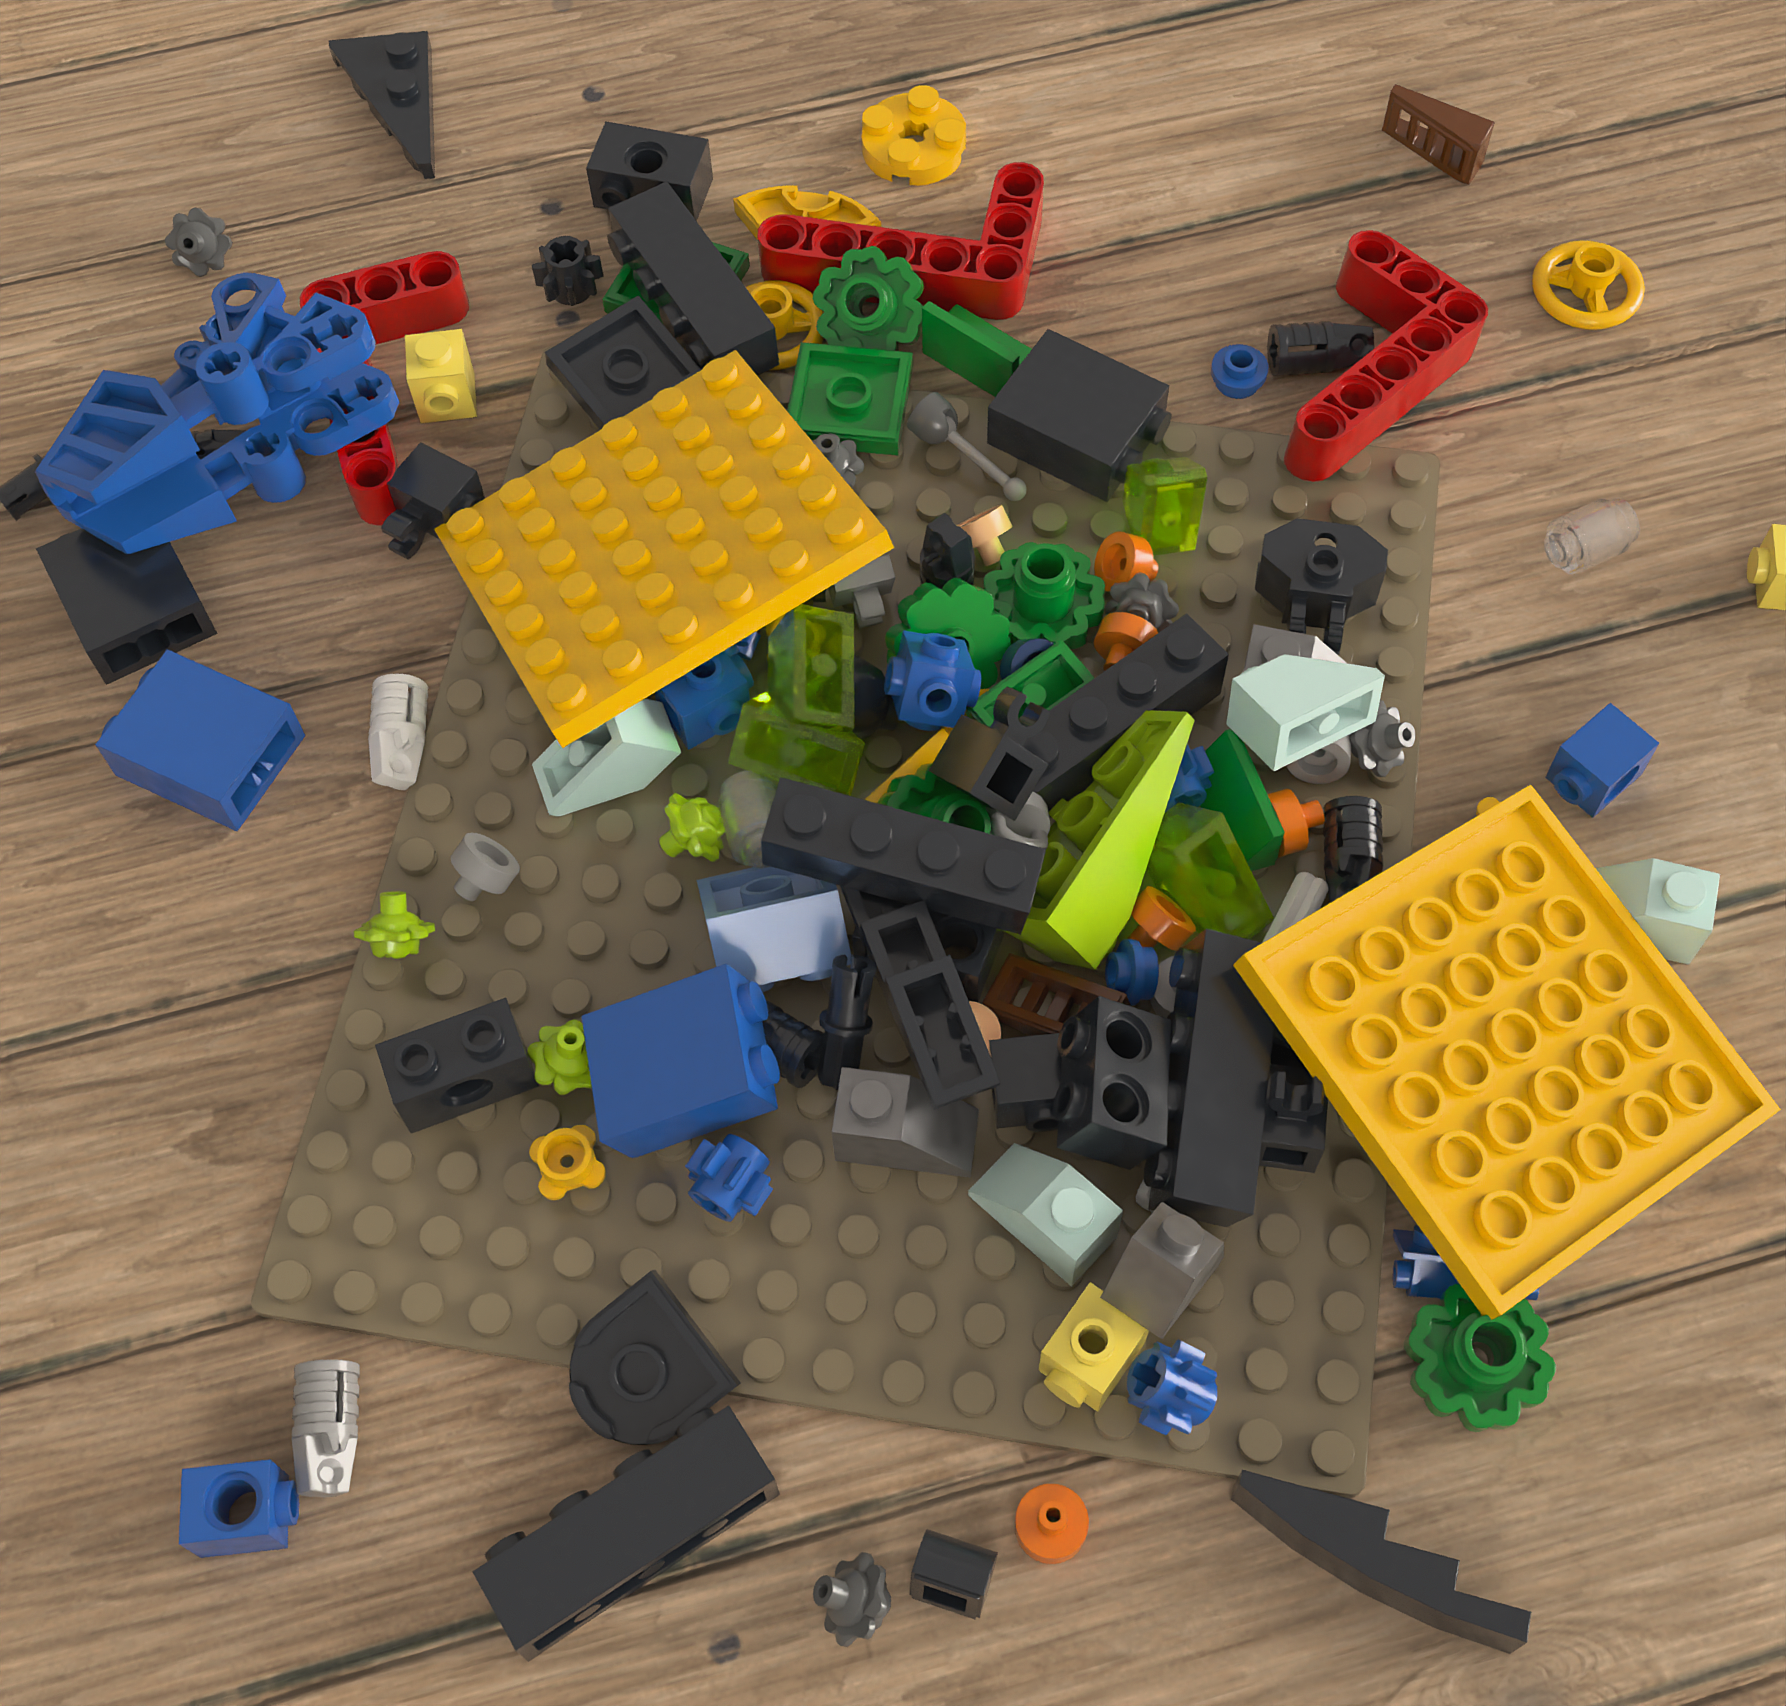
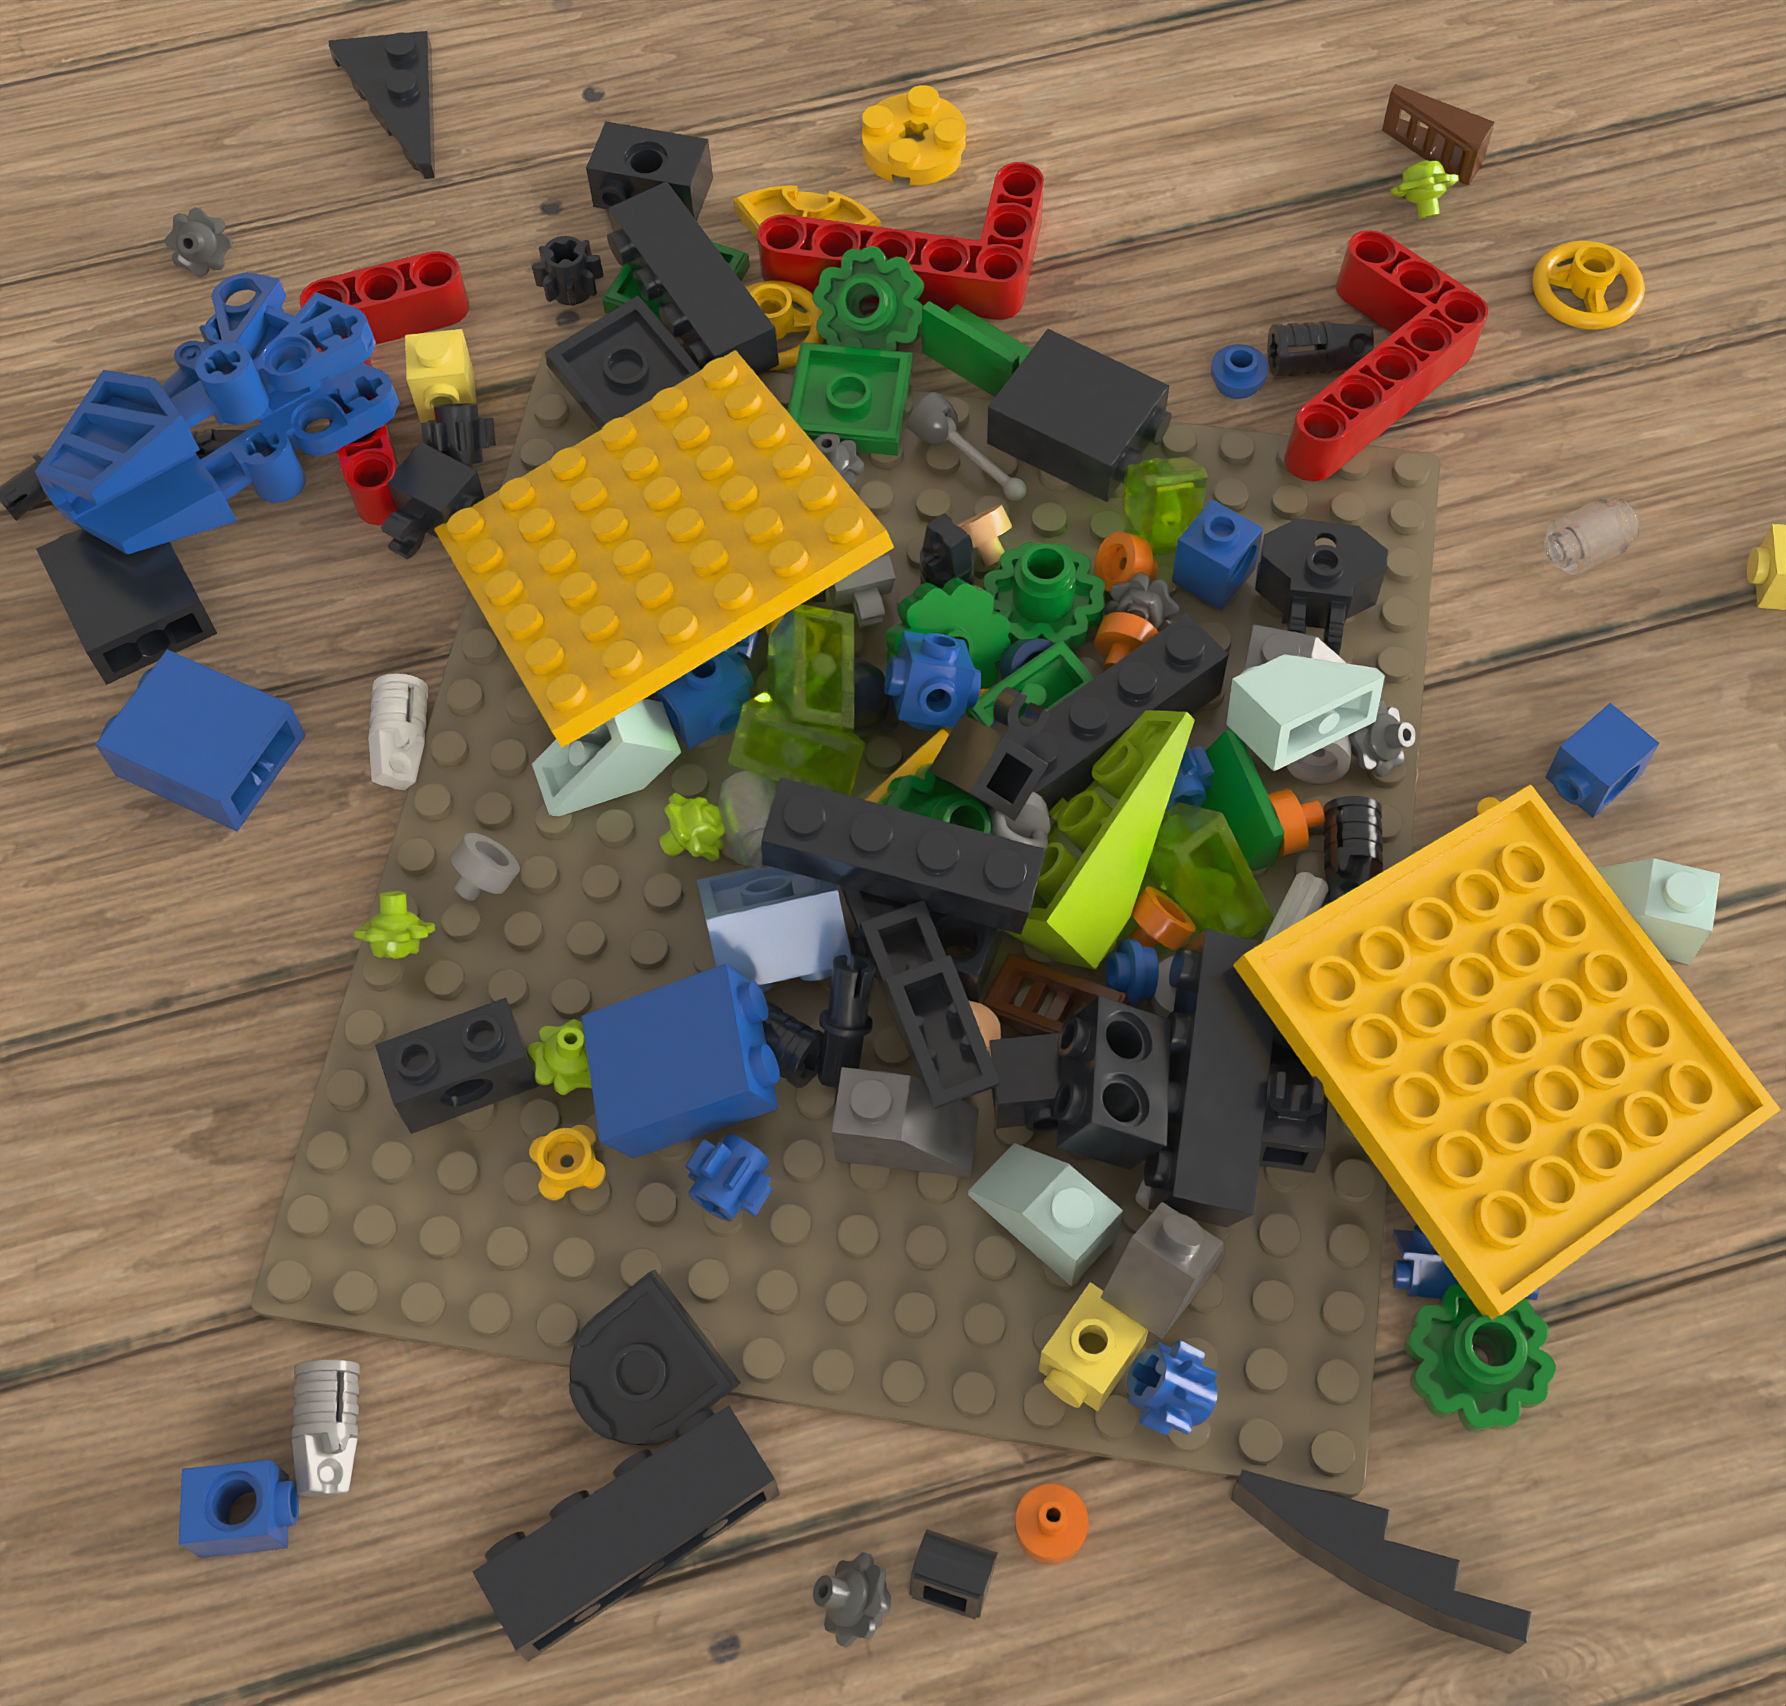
(459, 432): none -> black gear
(1216, 554): none -> blue brick
(1424, 185): none -> lime plant

